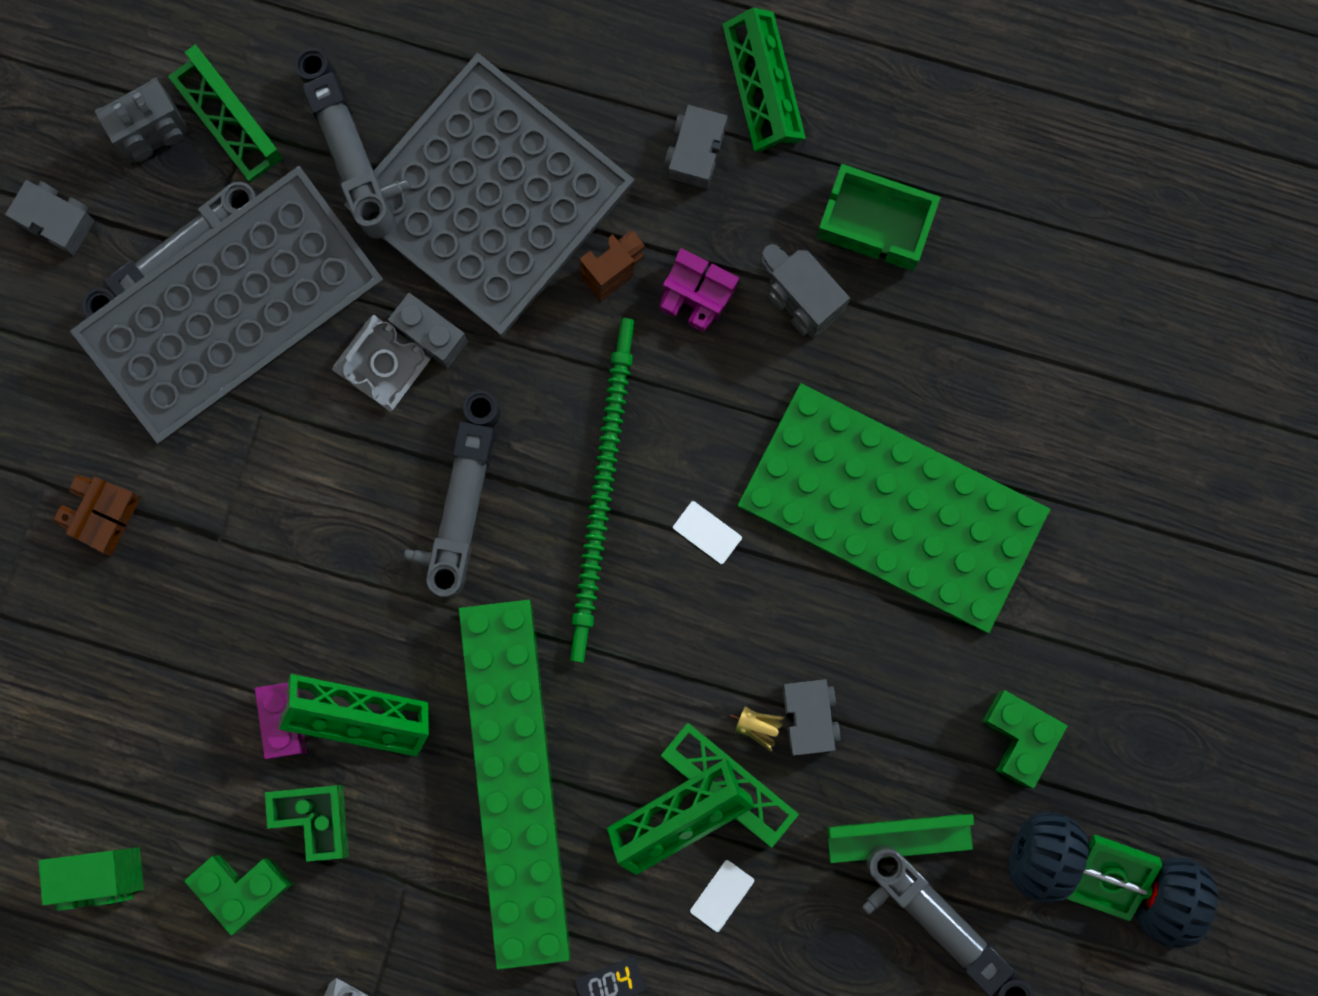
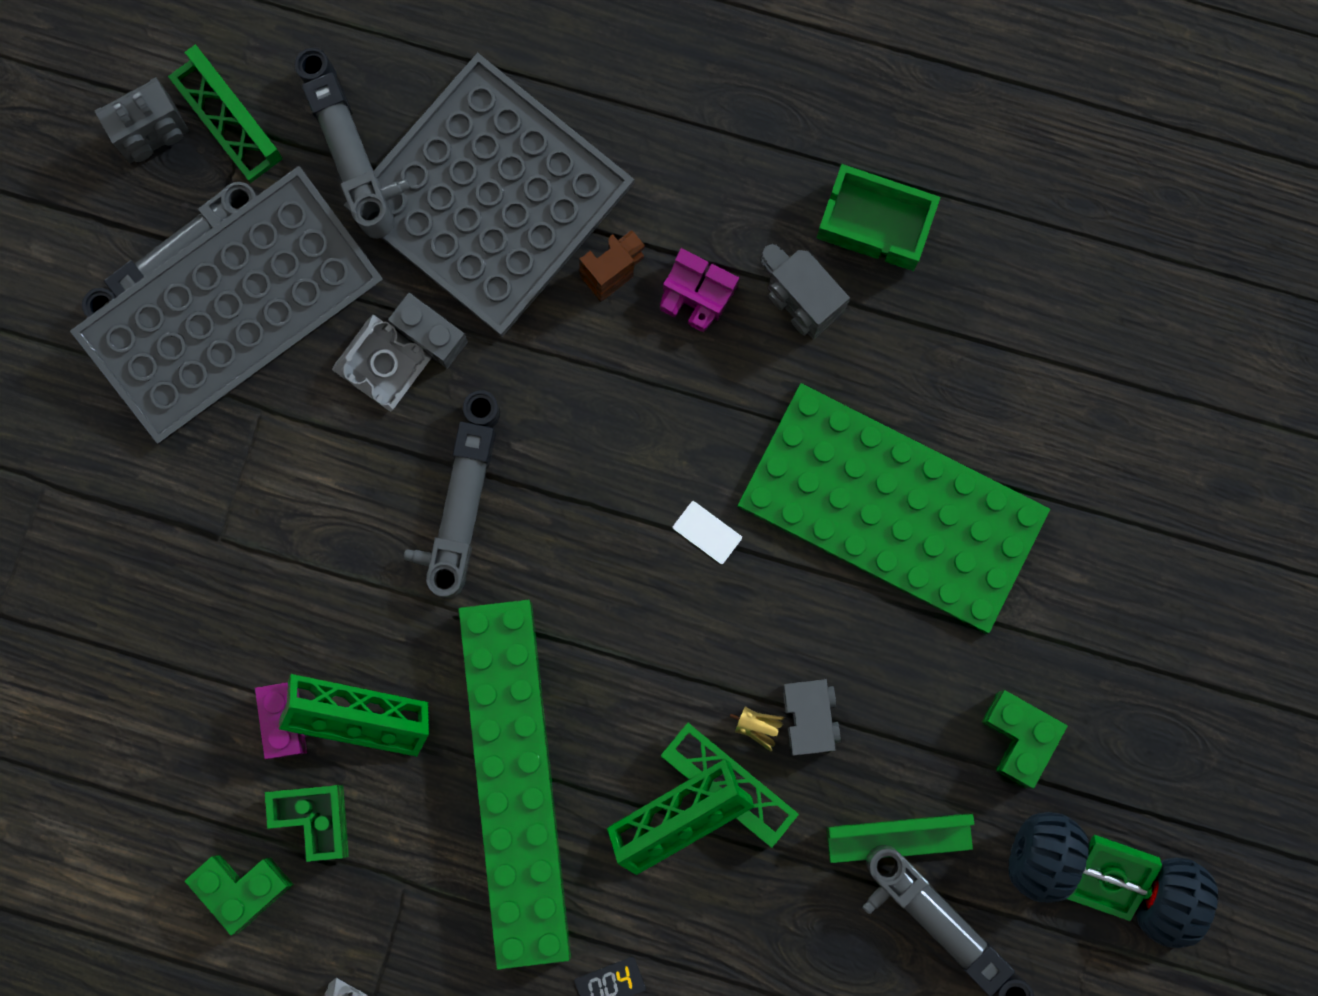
(60, 221): dark grey brick -> none
(91, 878): green piece -> none
(97, 498): reddish brown hips -> none
(583, 619): green hose -> none
(692, 156): dark grey brick -> none
(722, 896): white sticker -> none
(773, 76): green fence -> none

